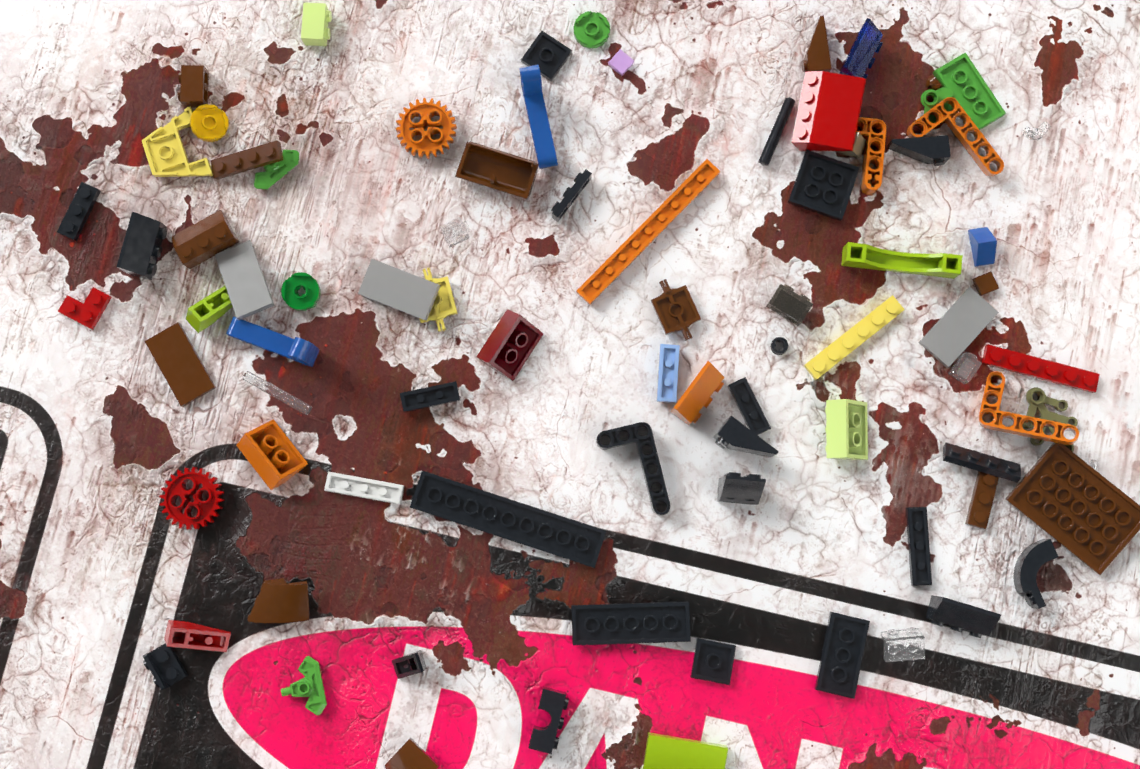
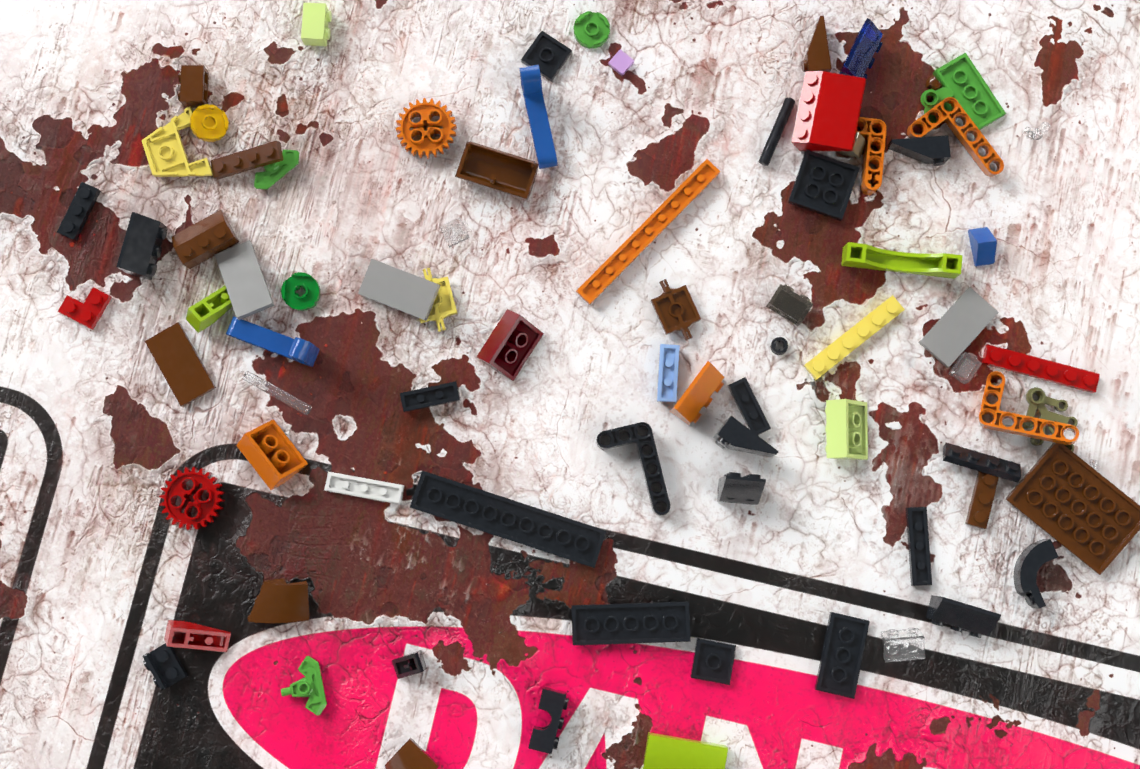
(571, 194): black plate -> none
(985, 283): reddish brown tile -> none

